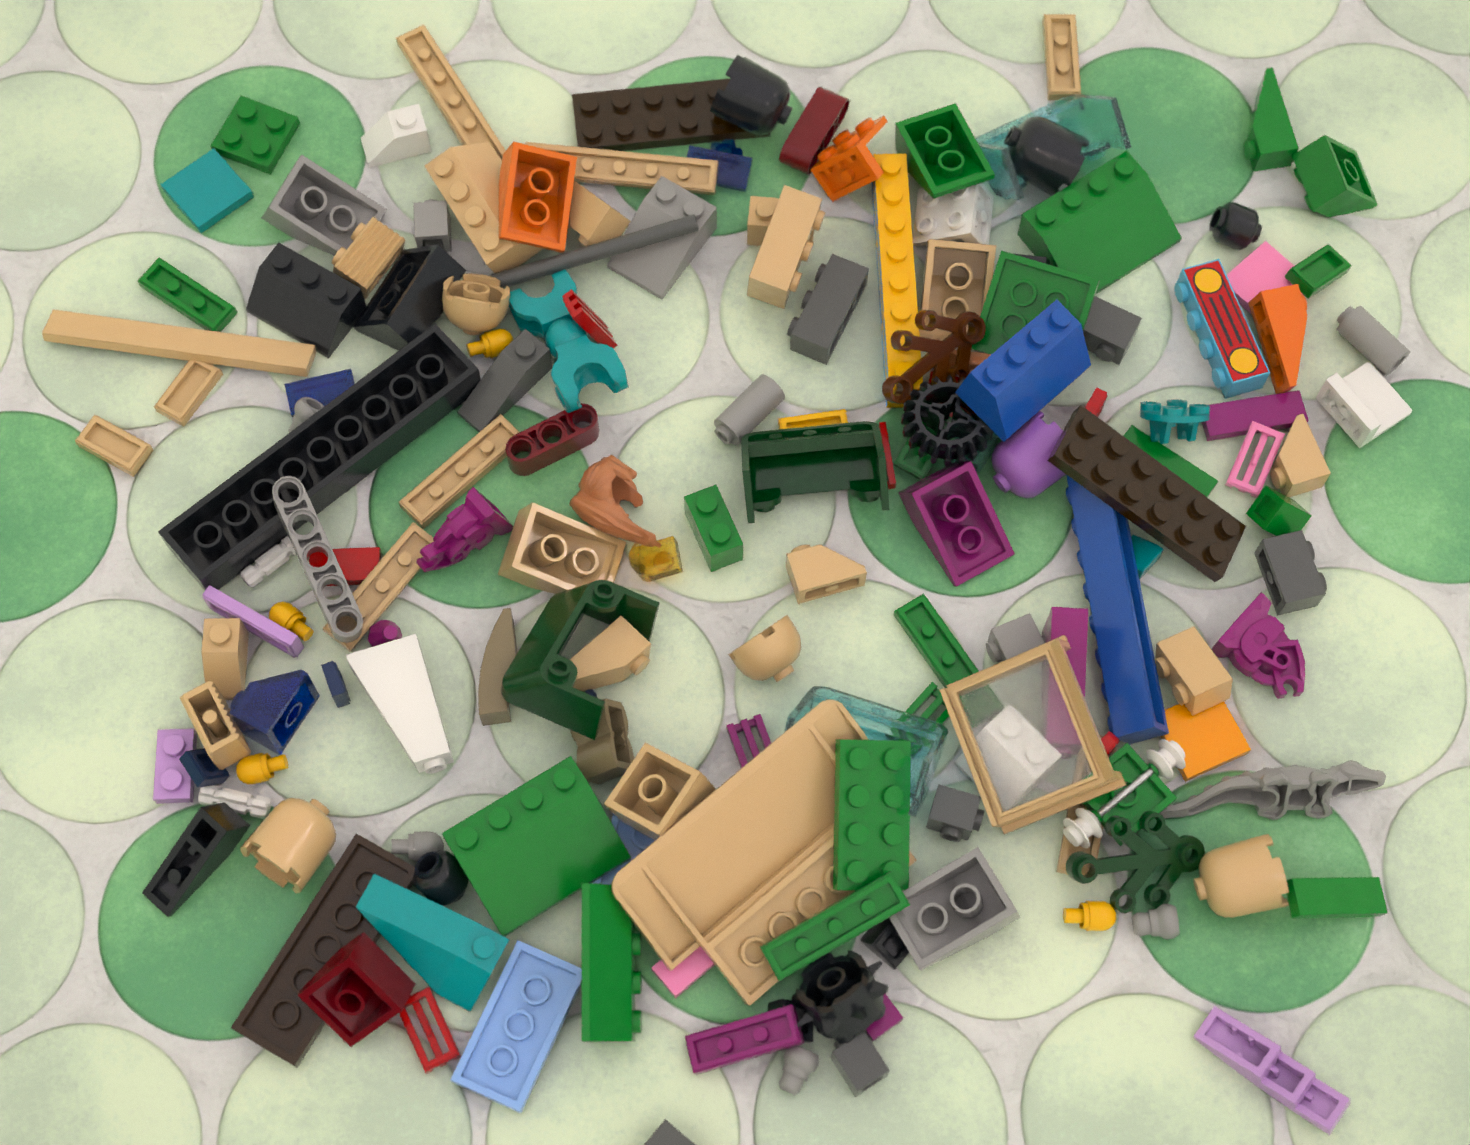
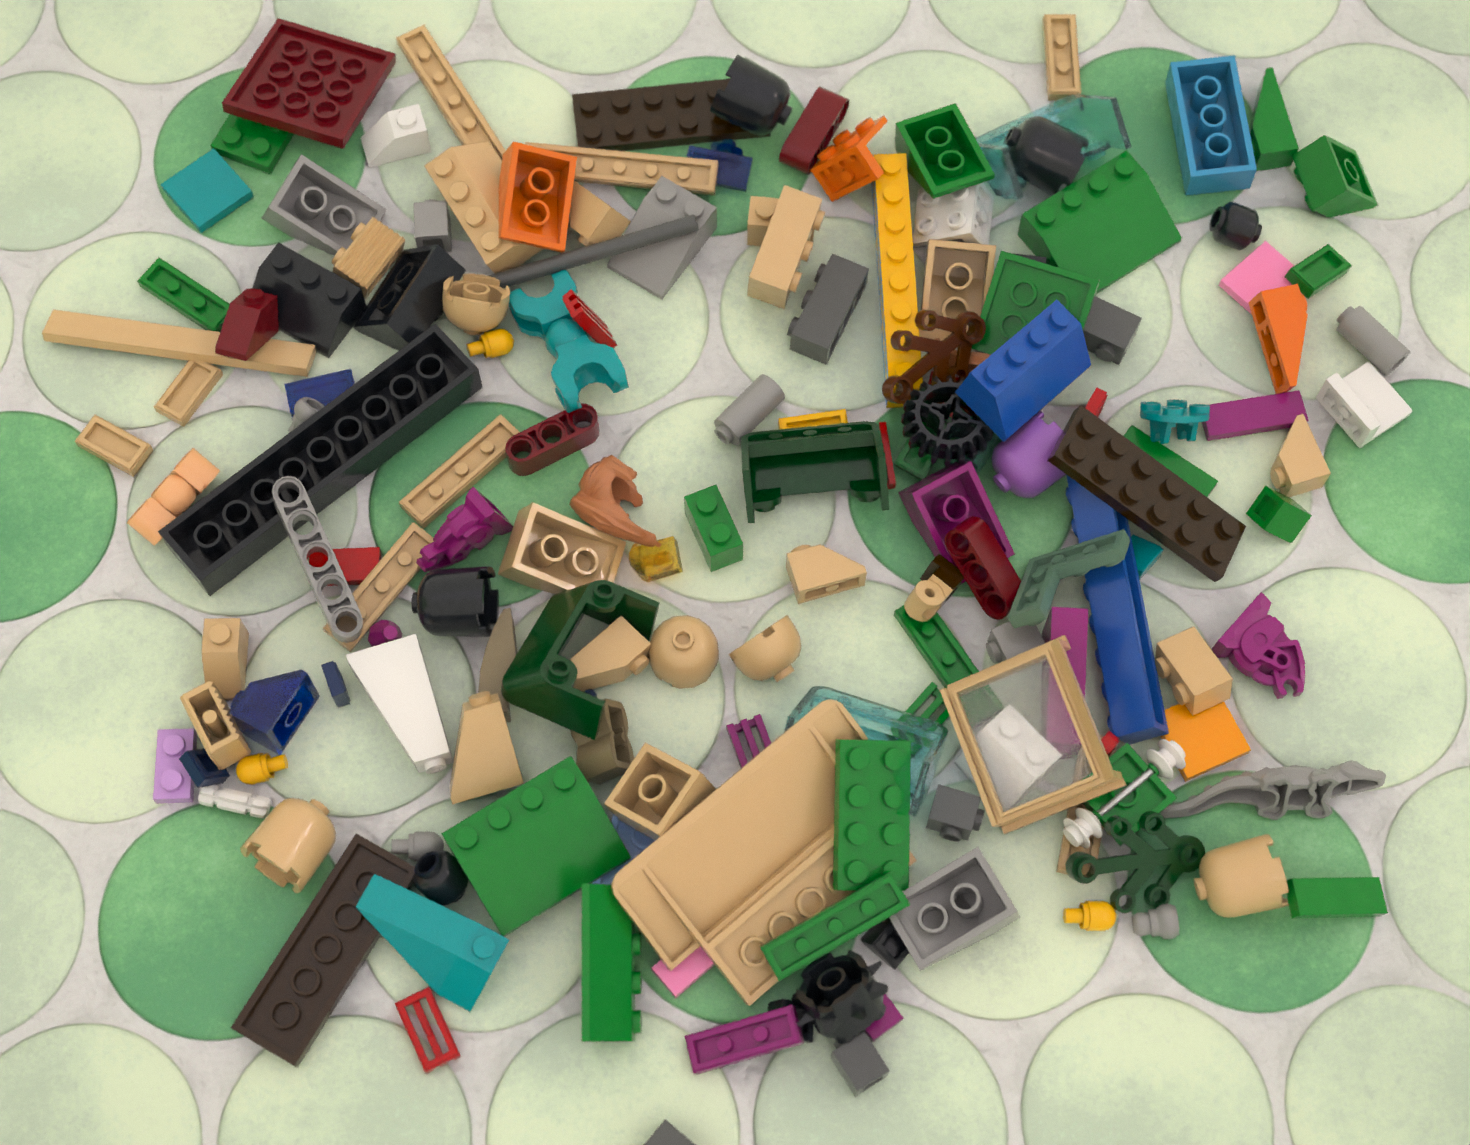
(173, 495): none -> light nougat piece
(195, 856): black slope -> none
(248, 324): none -> dark red slope
(253, 621): lavender tile -> none
(268, 562): white axle -> none
(290, 618): yellow cylinder -> none
(309, 83): none -> dark red plate
(357, 990): dark red slope -> none
(457, 602): none -> black cylinder
(483, 751): none -> tan slope
(507, 380): dark grey slope -> none
(518, 1026): light blue plate -> none
(683, 651): none -> tan cylinder
(796, 1069): light grey piece -> none
(934, 590): none -> tan leg
(983, 566): none -> dark red beam
(1045, 571): none -> sand green plate
(1210, 125): none -> dark azure brick
(1221, 329): brick -> none
(1244, 486): bright pink tile -> none
(1272, 1070): lavender slope -> none
(1290, 572): dark grey brick -> none

